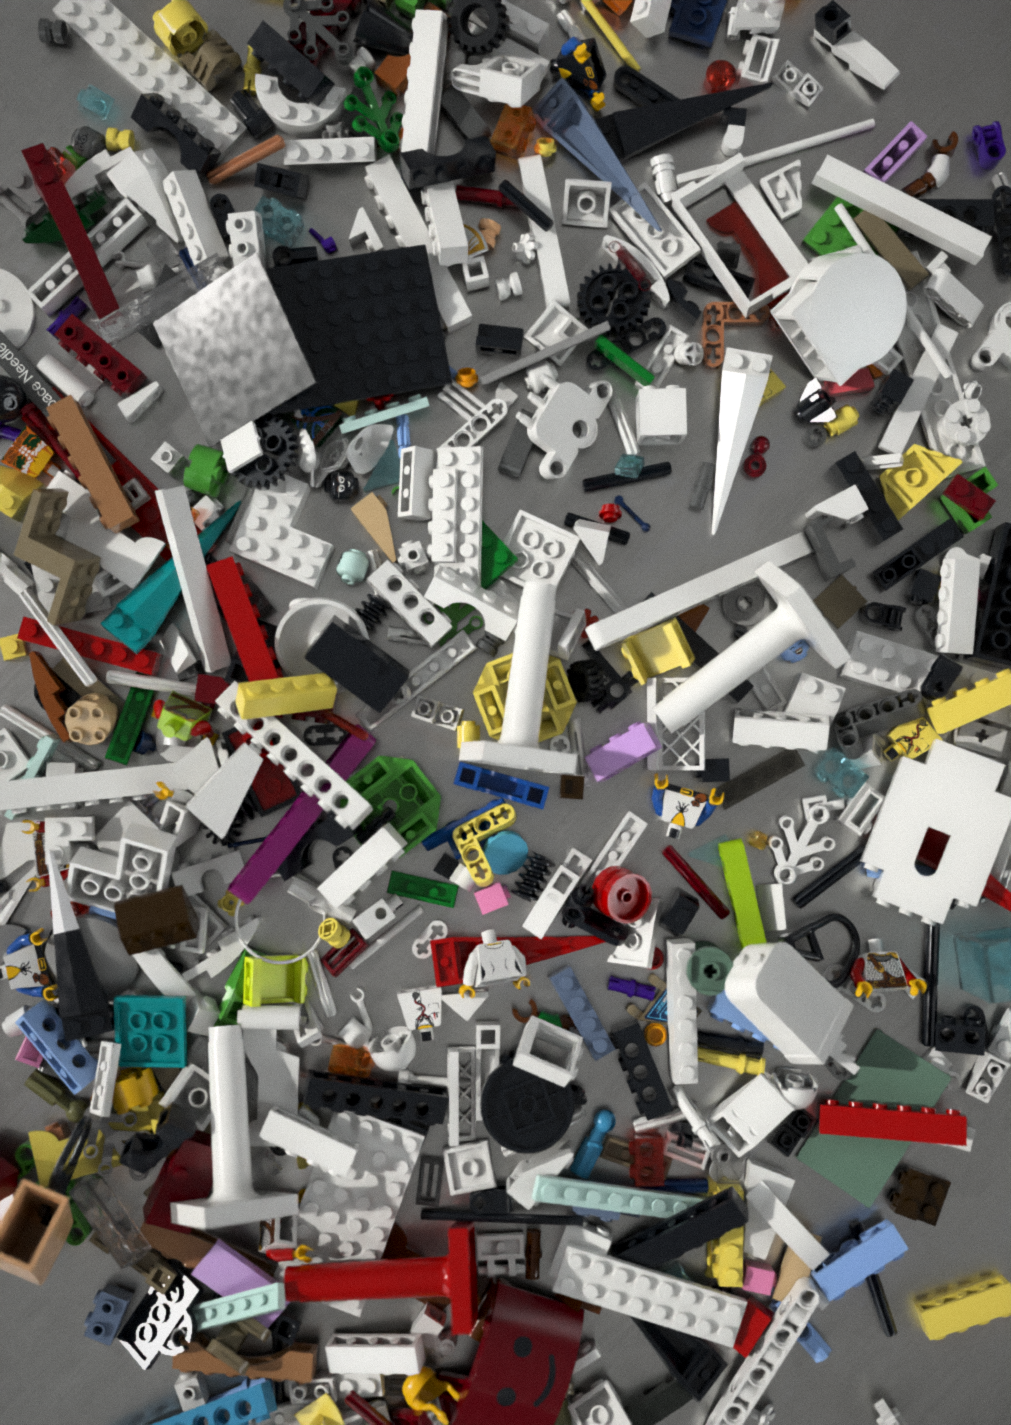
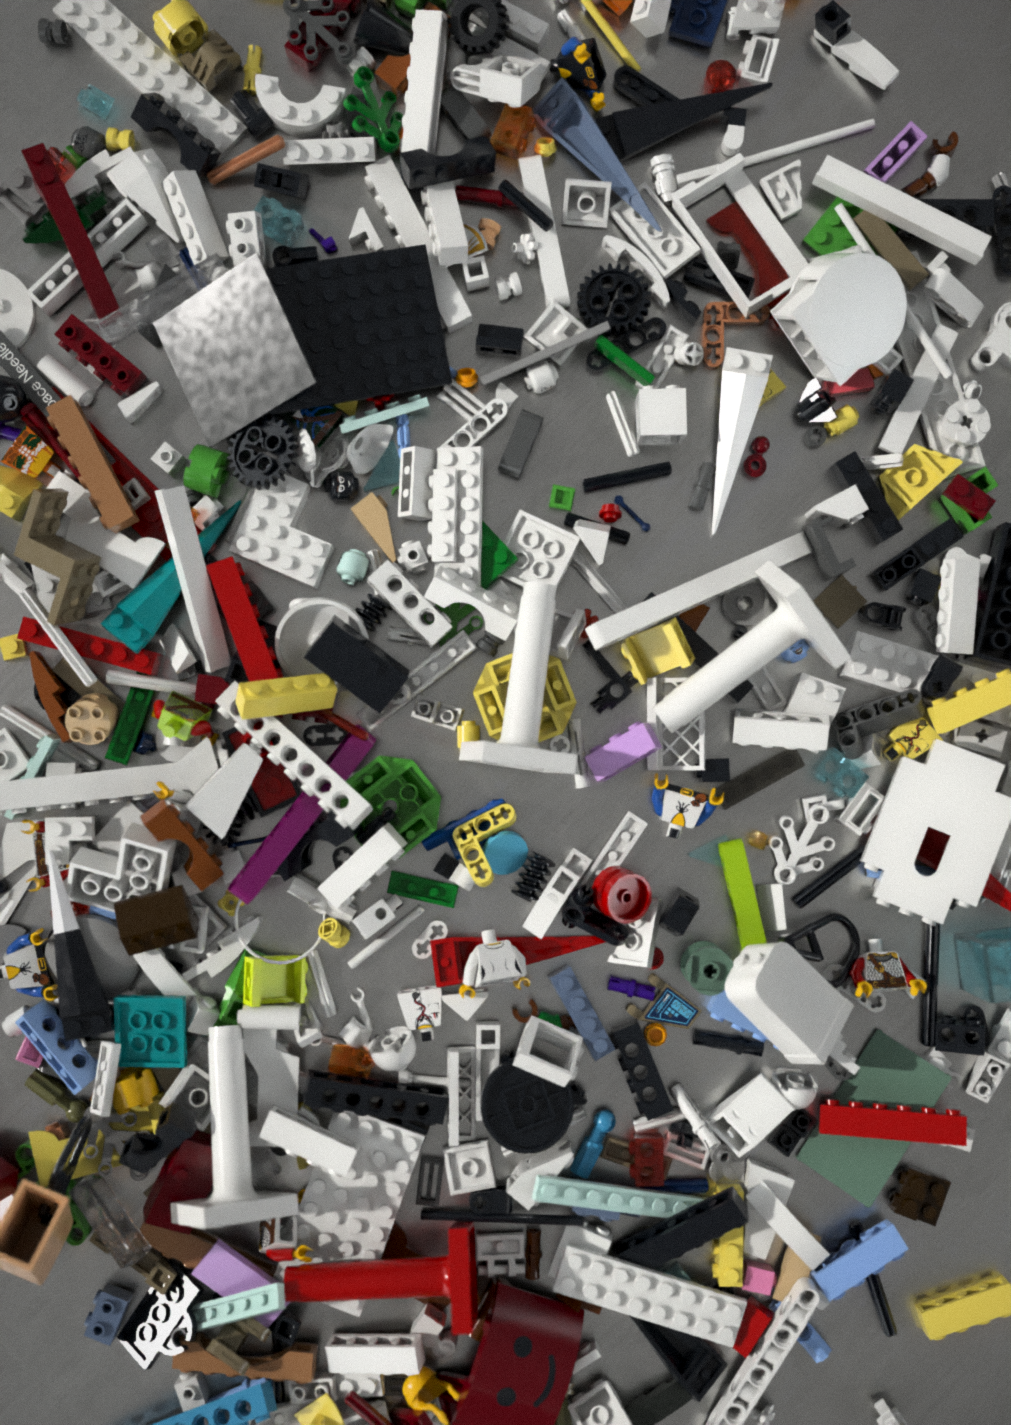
(76, 307): dark purple pin -> none
(165, 824): none -> dark orange arch
(222, 215): black piece -> none
(241, 447): white piece -> none
(290, 63): black brick -> none
(349, 959): dark red tile -> none
(492, 897): bright pink brick -> none
(501, 785): blue arch -> none
(554, 420): white piece -> none
(562, 498): none -> bright green tile
(571, 787): dark brown panel -> none
(594, 676): black tyre -> none
(629, 465): clear light blue plate -> none
(631, 267): dark red piece -> none
(681, 1013): white brick -> none
(696, 882): dark red axle -> none
(708, 1272): light yellow hinge -> none
(740, 1063): light yellow pin -> none
(794, 83): white slope -> none
(989, 140): dark purple piece -> none

